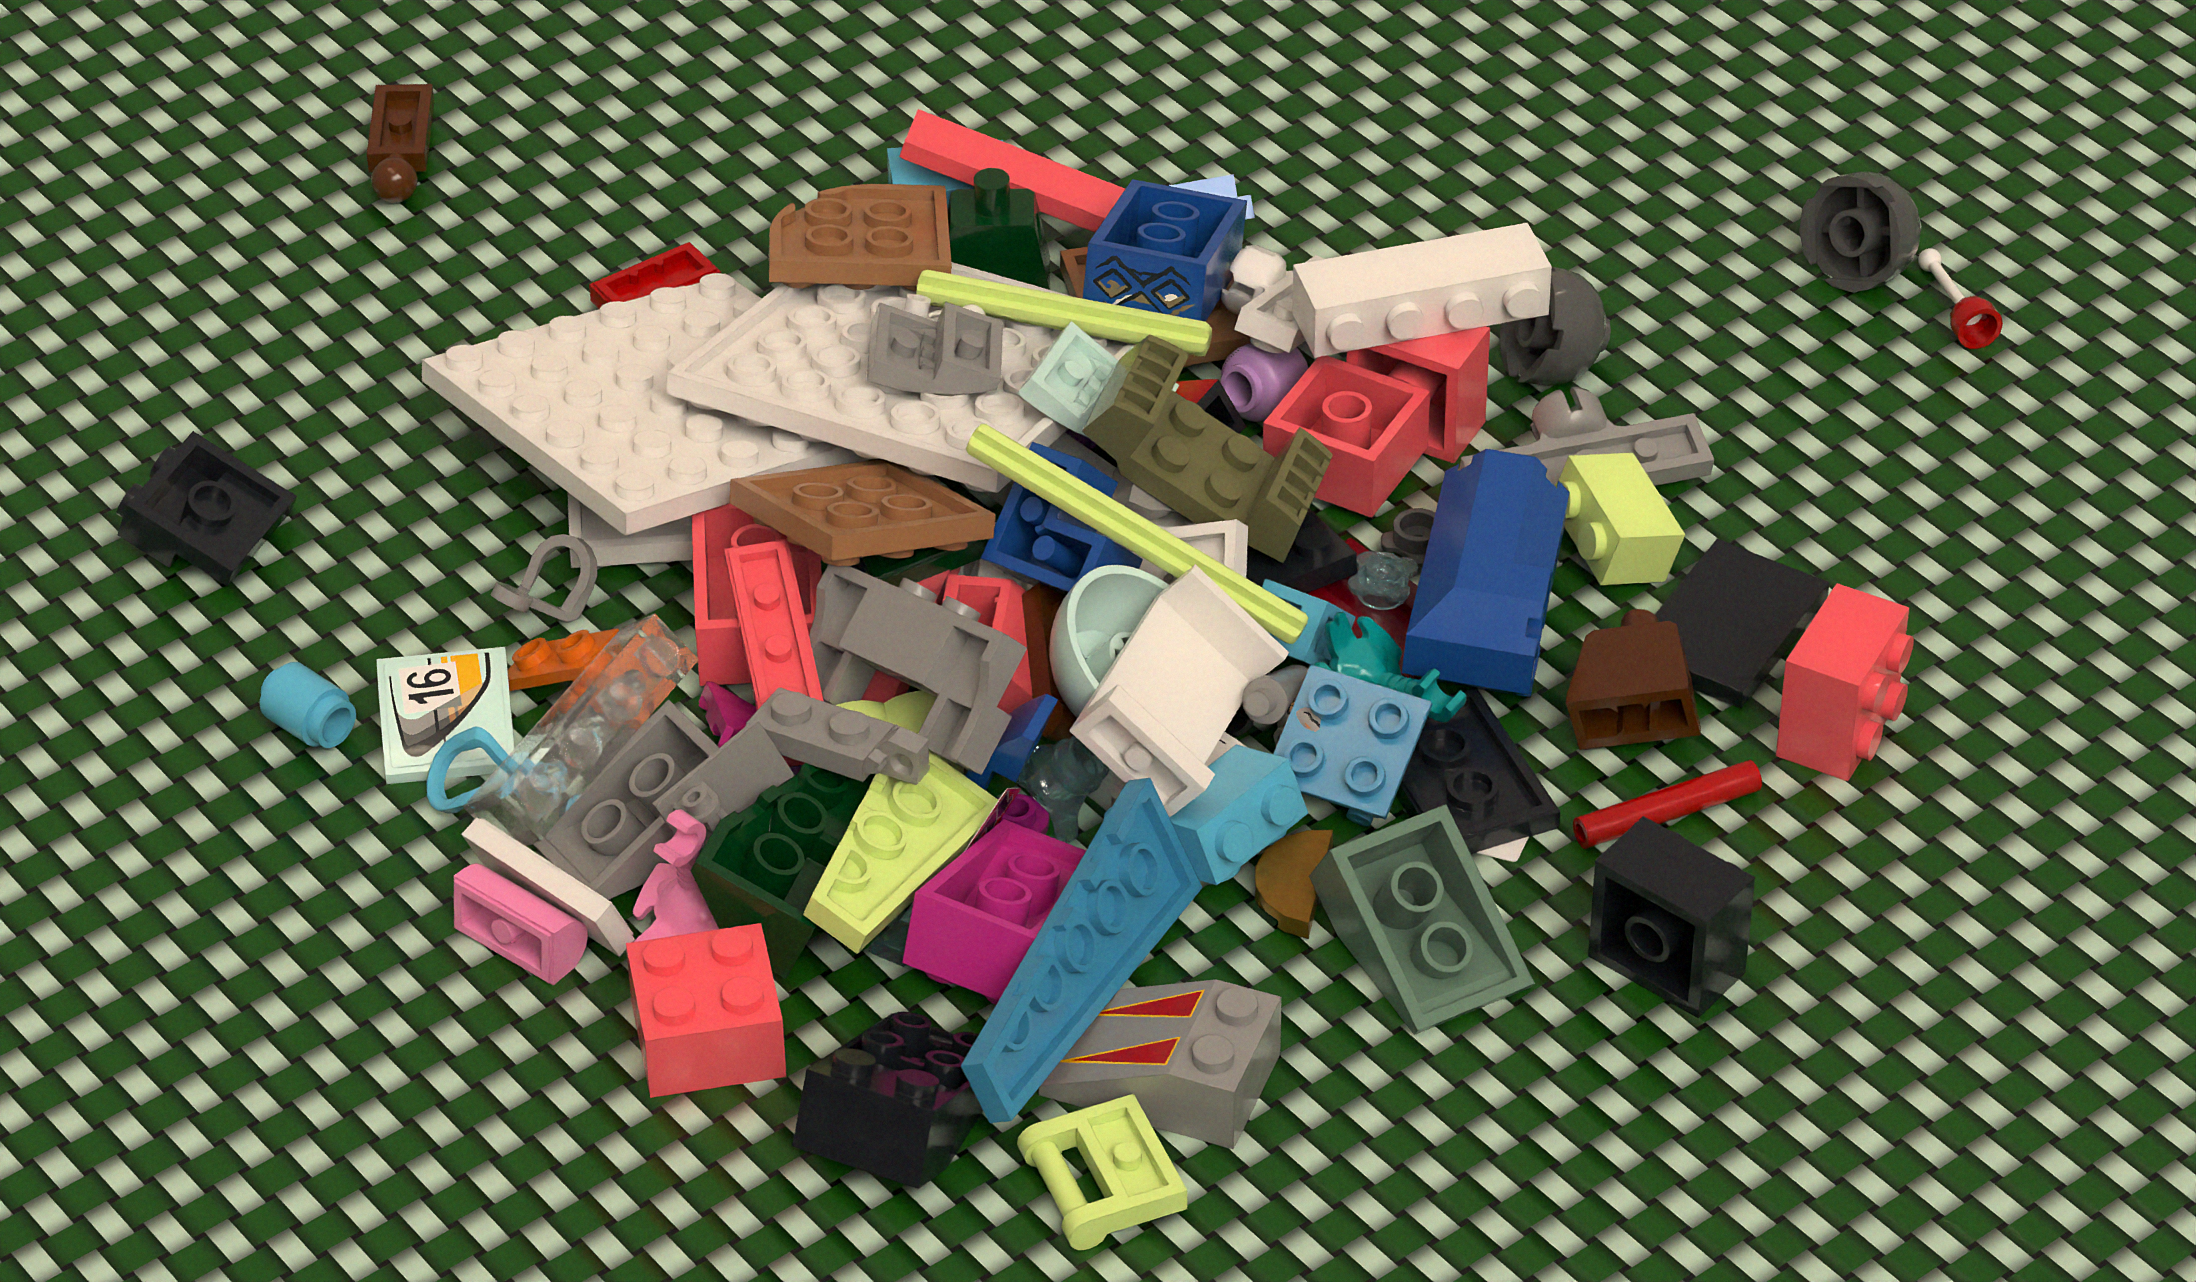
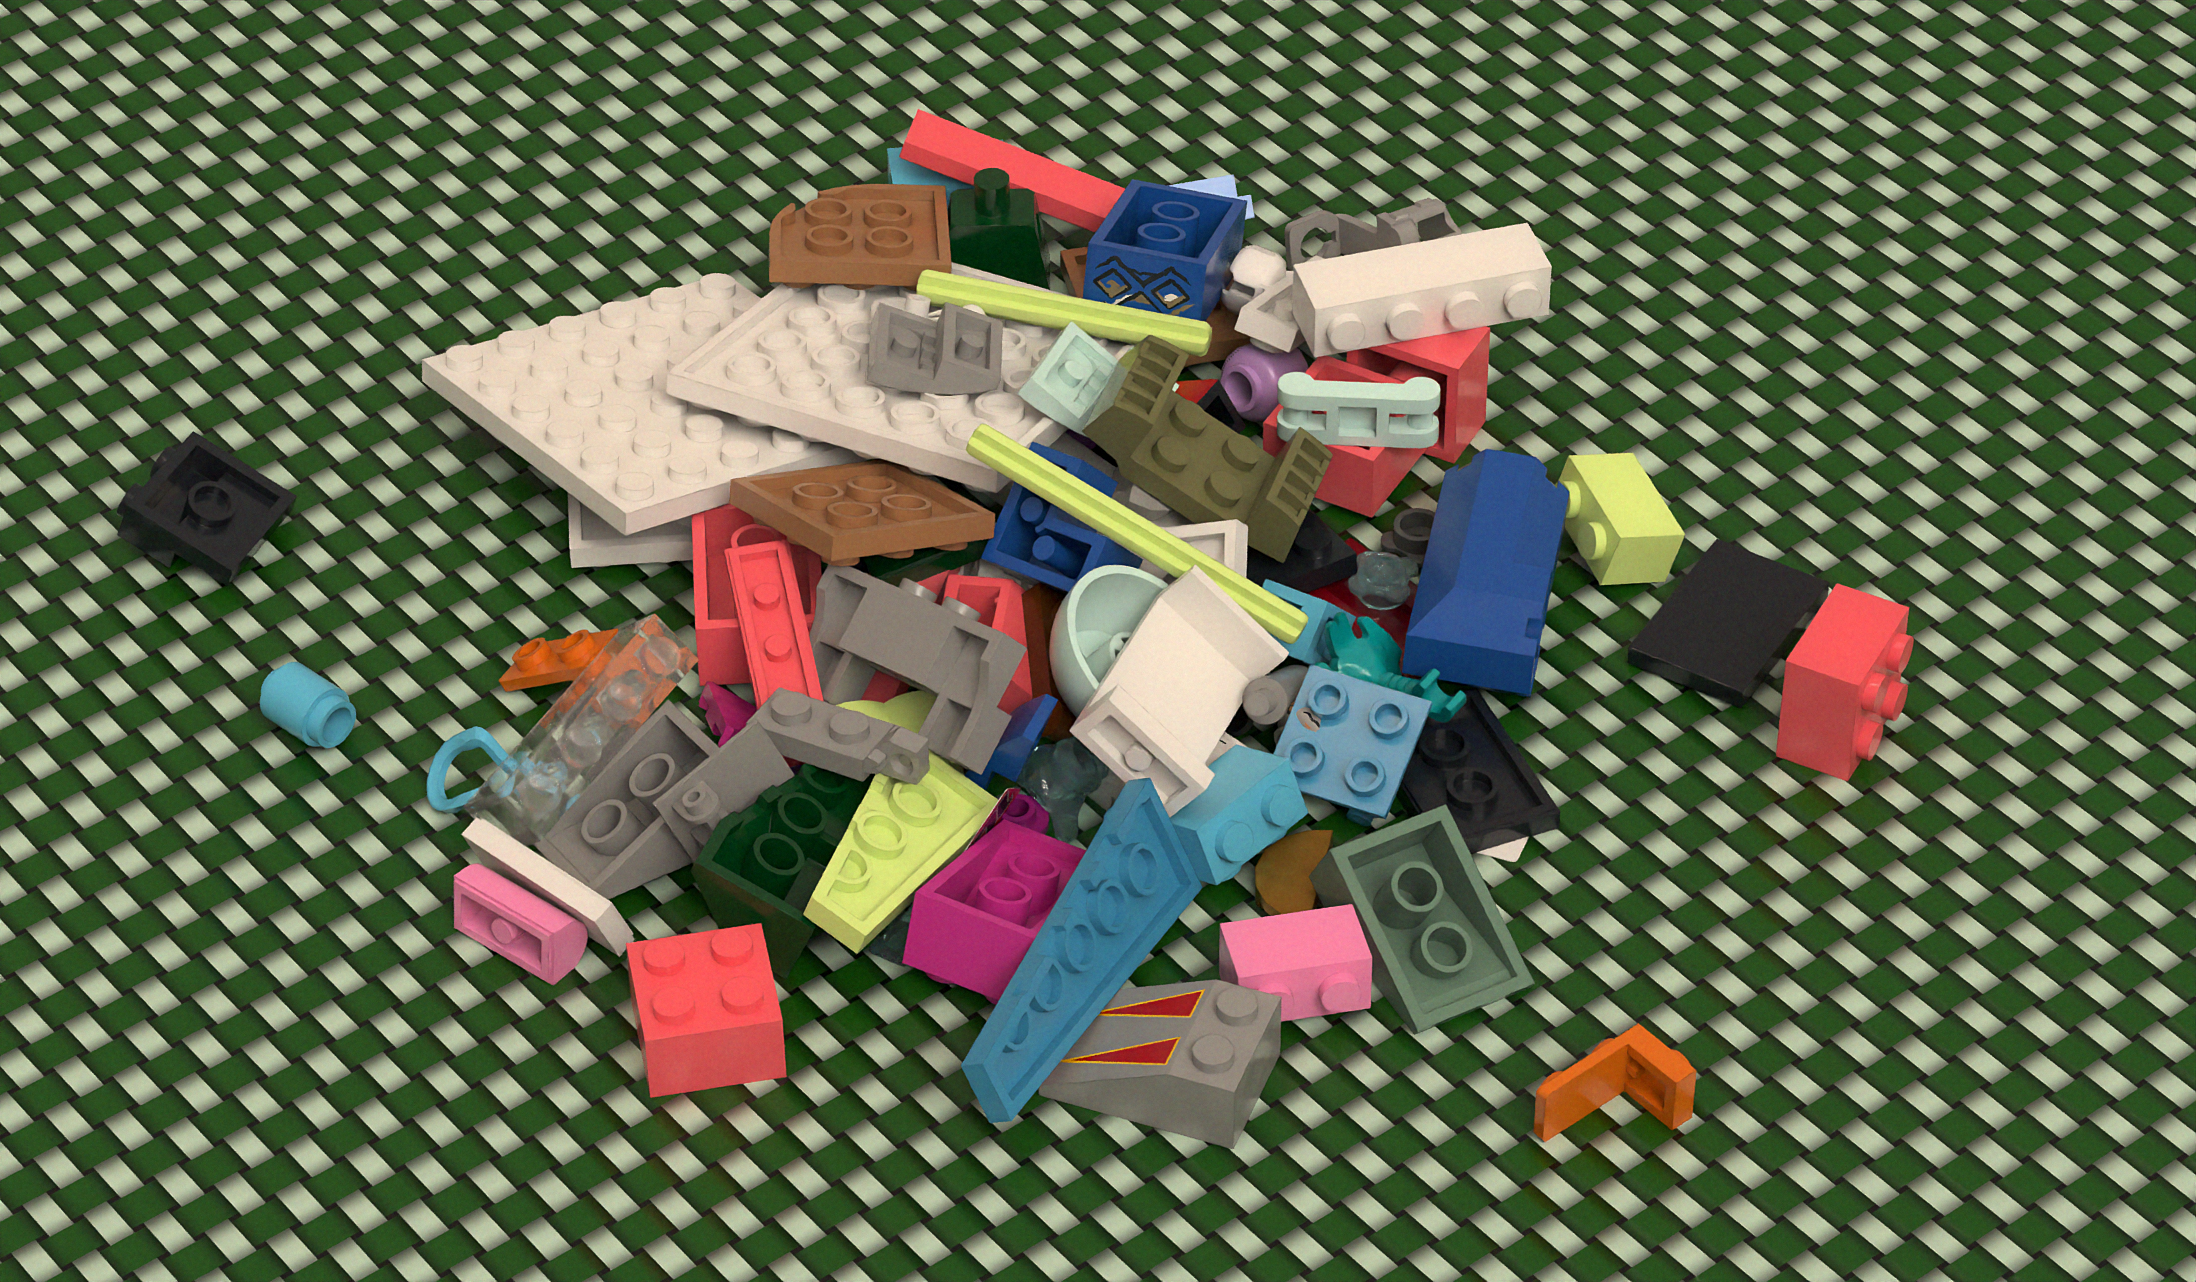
(399, 138): reddish brown plate -> none
(436, 697): slope -> none
(577, 598): light grey piece -> none
(669, 269): red plate -> none
(672, 888): bright pink piece -> none
(891, 1100): black slope -> none
(1122, 1157): yellowish green plate -> none
(1305, 957): none -> bright pink brick
(1355, 236): none -> light grey piece
(1359, 411): none -> light aqua plate
(1561, 344): dark grey cylinder -> none
(1631, 1064): none -> orange bracket
(1632, 685): reddish brown torso -> none
(1665, 448): light grey plate -> none
(1668, 803): red piece -> none
(1671, 916): black brick -> none
(1860, 230): dark grey cylinder -> none
(1973, 317): red hinge -> none

